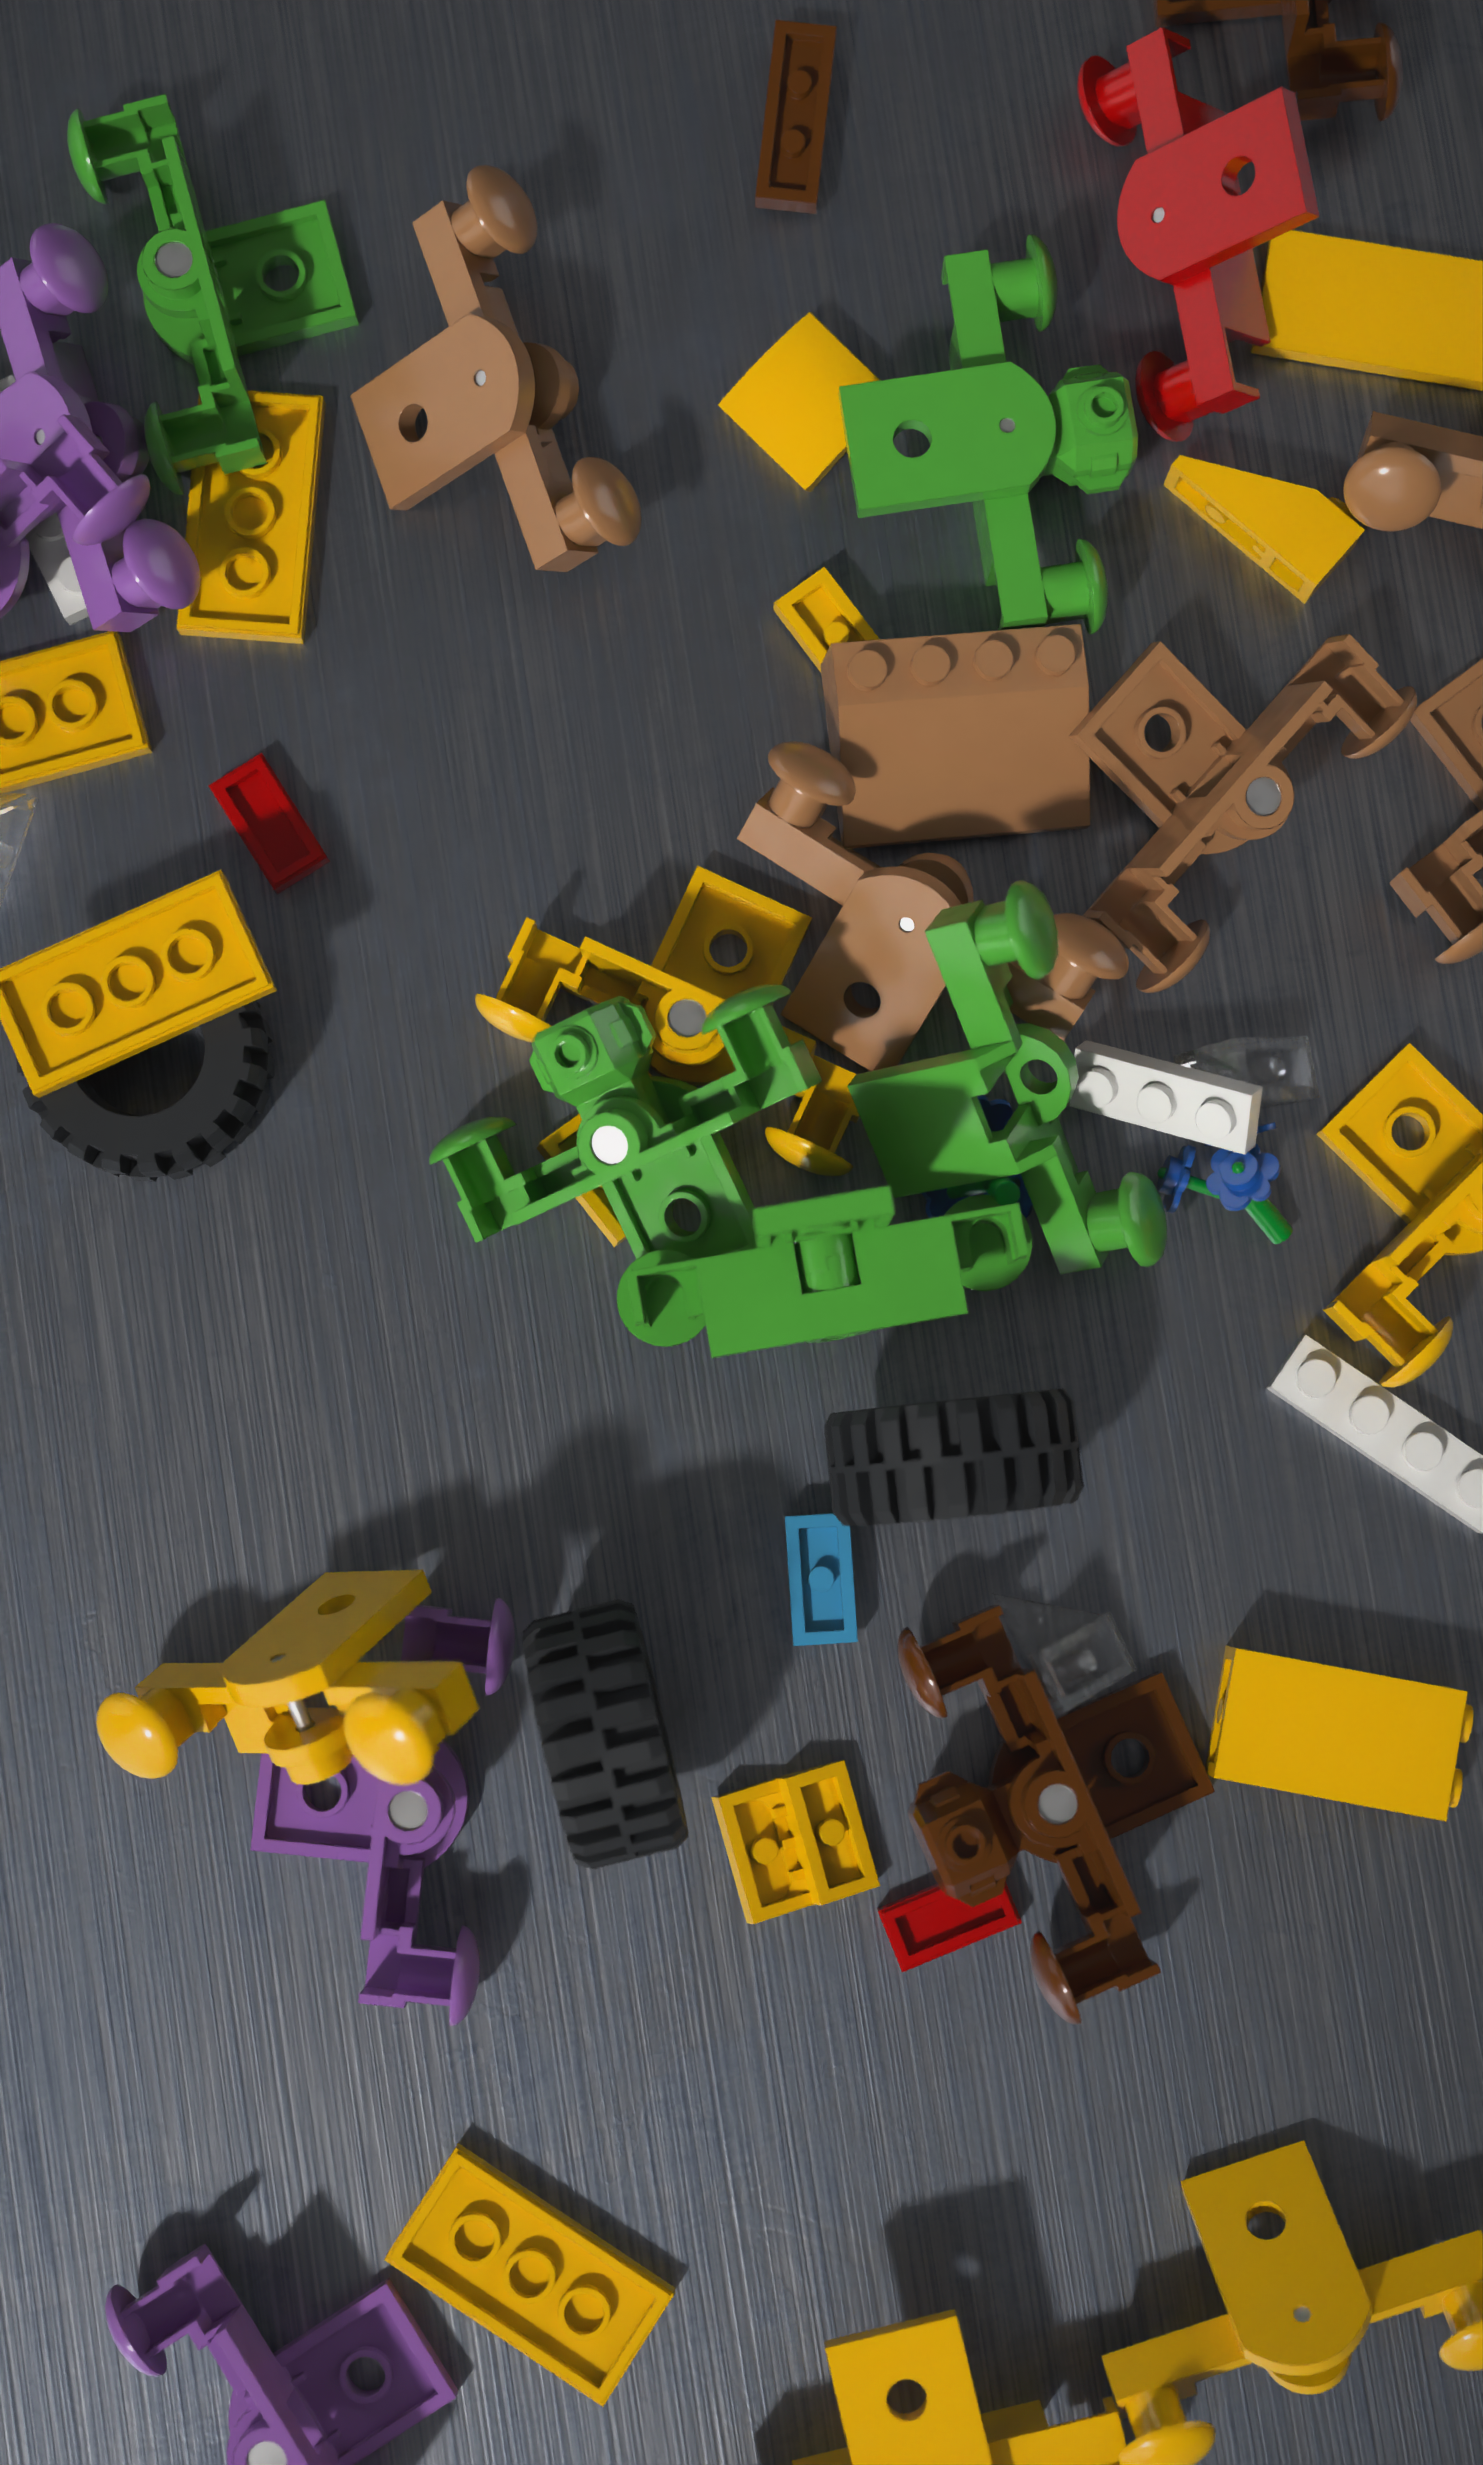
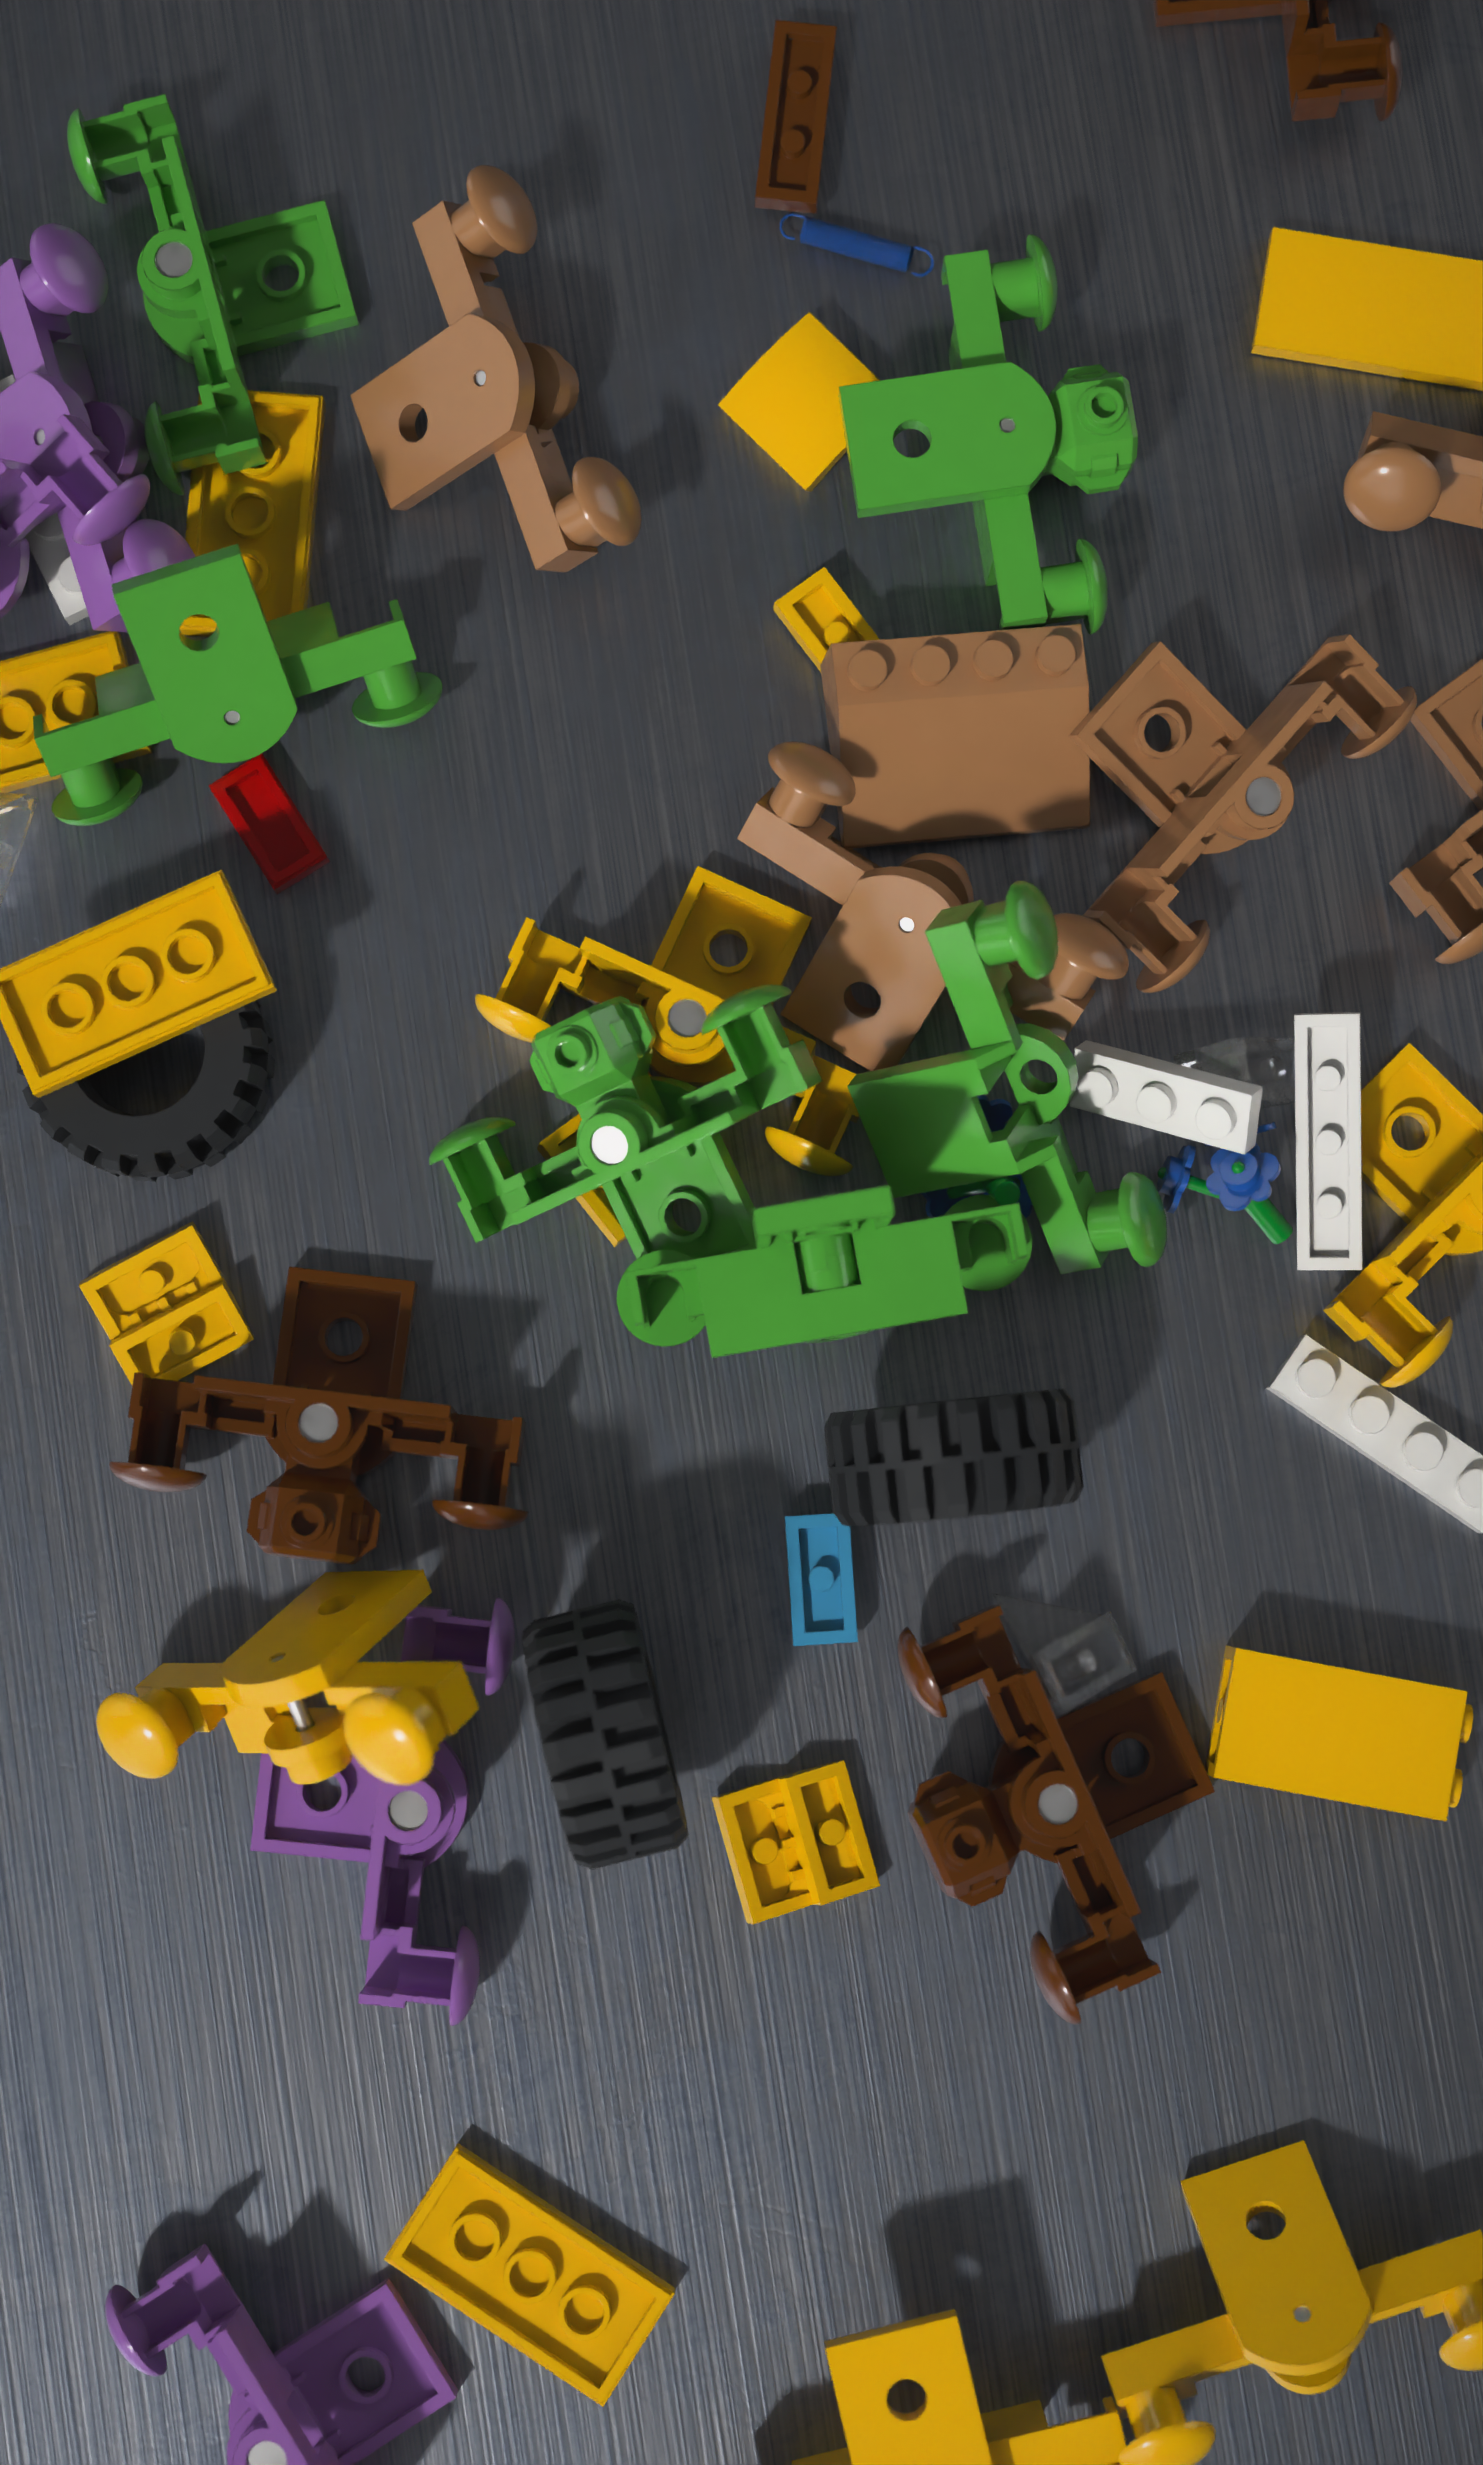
(167, 1307): none -> yellow slope
(221, 693): none -> bright green piece
(329, 1424): none -> reddish brown piece
(857, 244): none -> blue piece
(935, 1924): red tile -> none
(1189, 221): red piece -> none
(1276, 523): yellow slope -> none
(1328, 1141): none -> white plate

